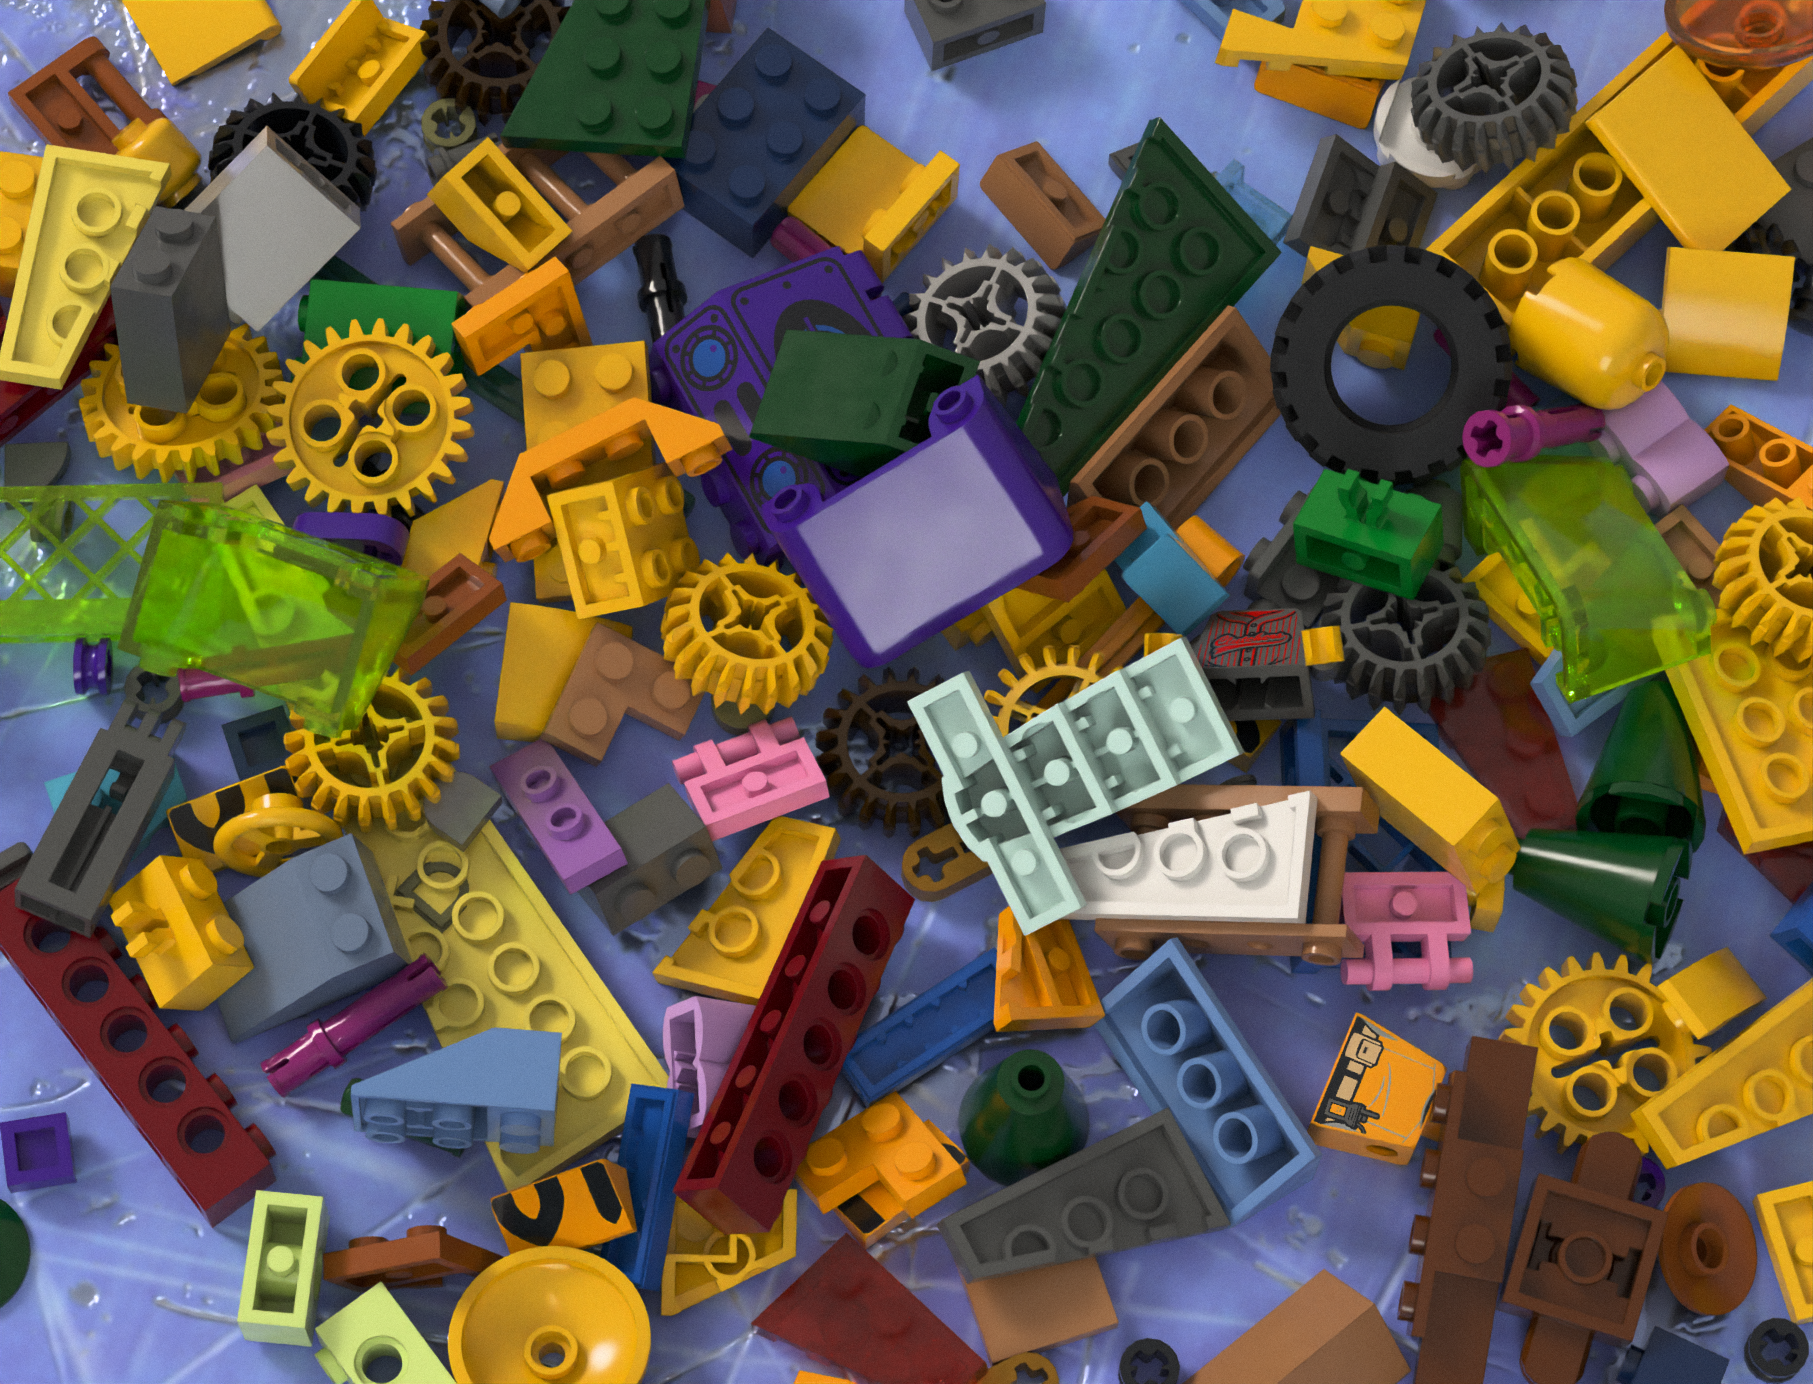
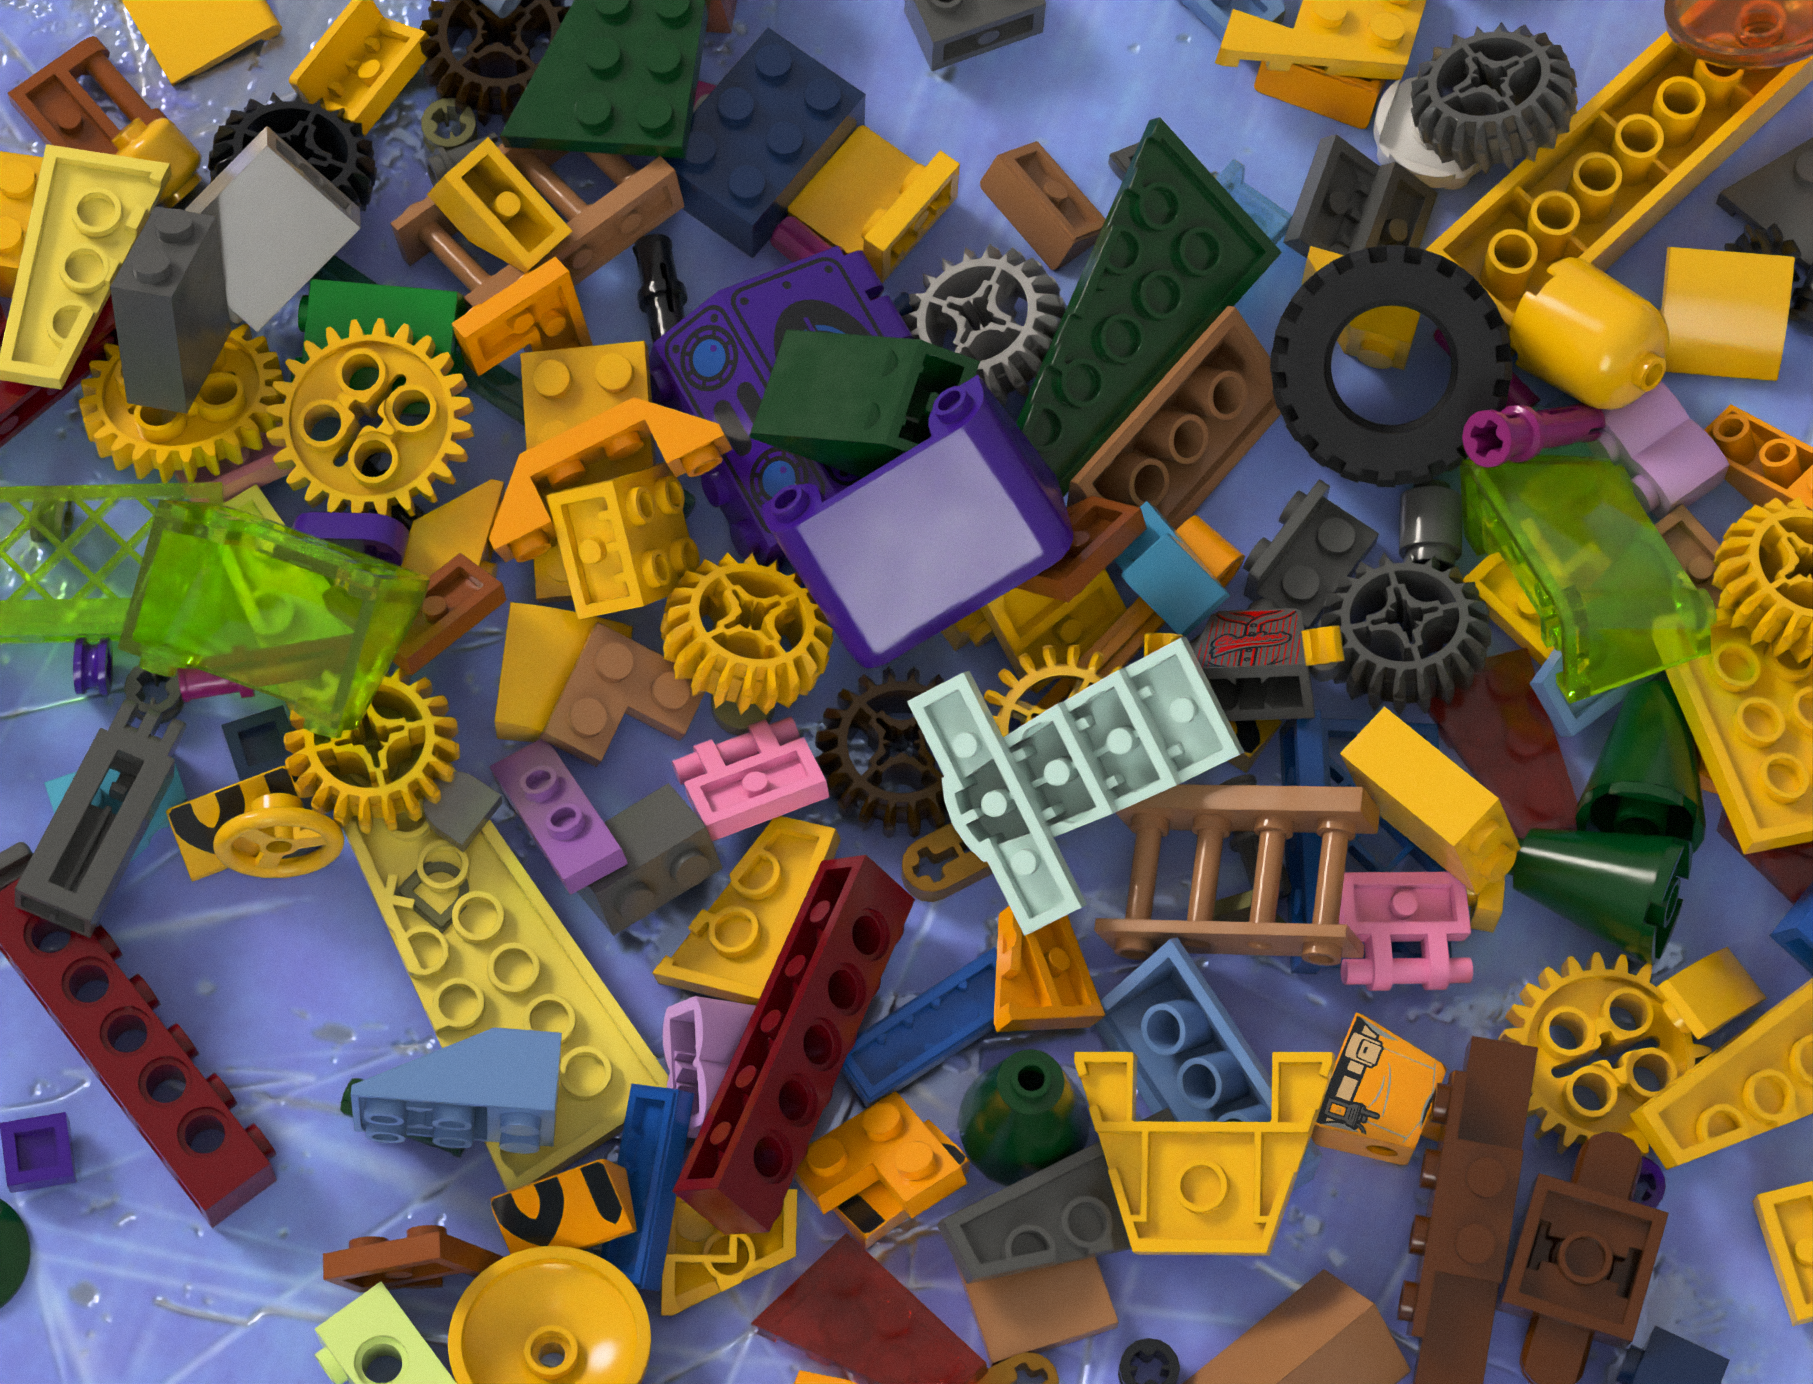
(35, 465): dark grey tile -> none
(180, 933): yellow brick -> none
(283, 1268): yellowish green brick -> none
(314, 936): sand blue slope -> none
(333, 1039): magenta pin -> none
(1204, 1182): none -> yellow wing
(1211, 869): white wing -> none
(1369, 533): green brick -> none
(1688, 154): yellow piece -> none
(1708, 1249): dark orange dish -> none
(1777, 1330): black bush -> none

